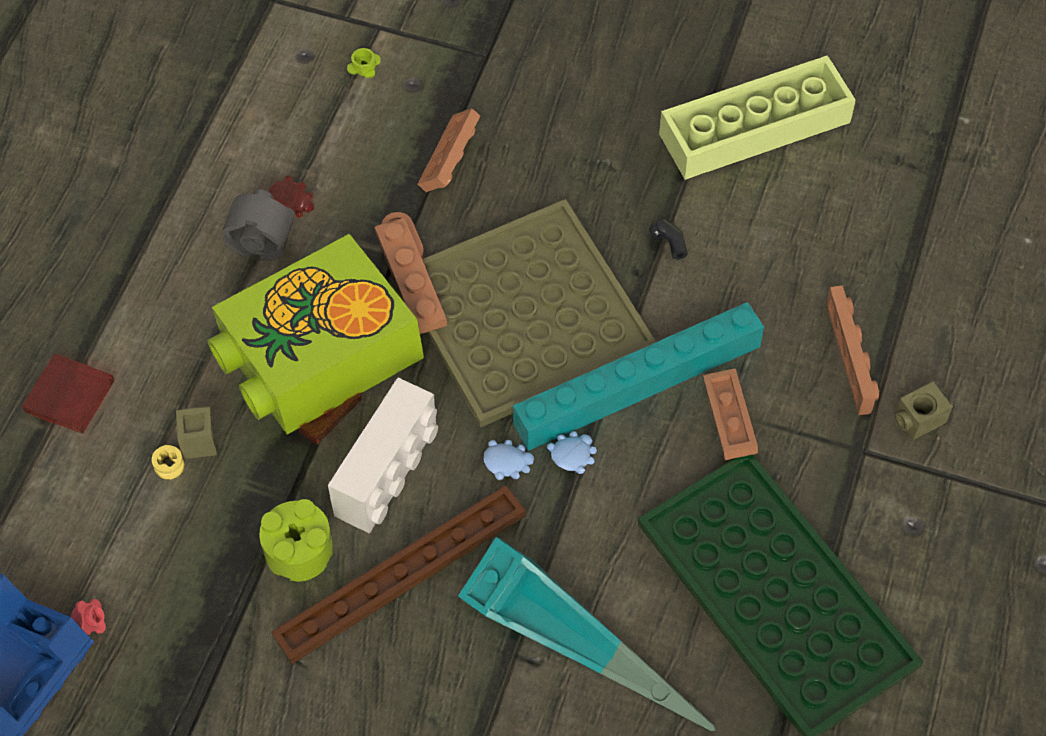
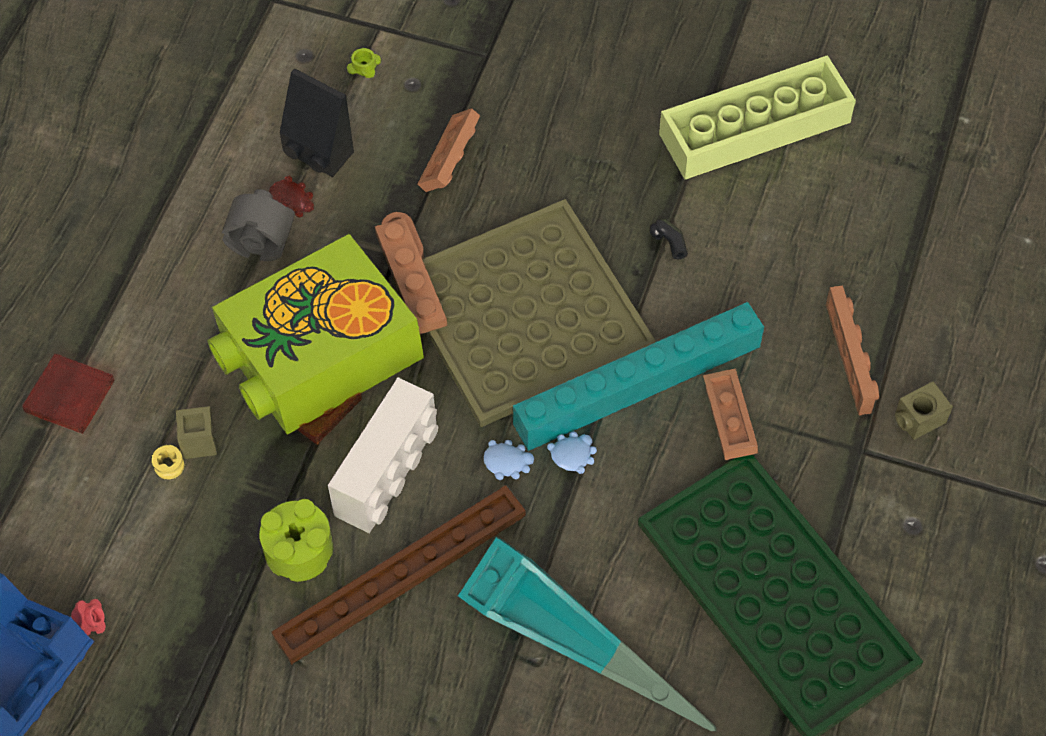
(316, 124): none -> black slope

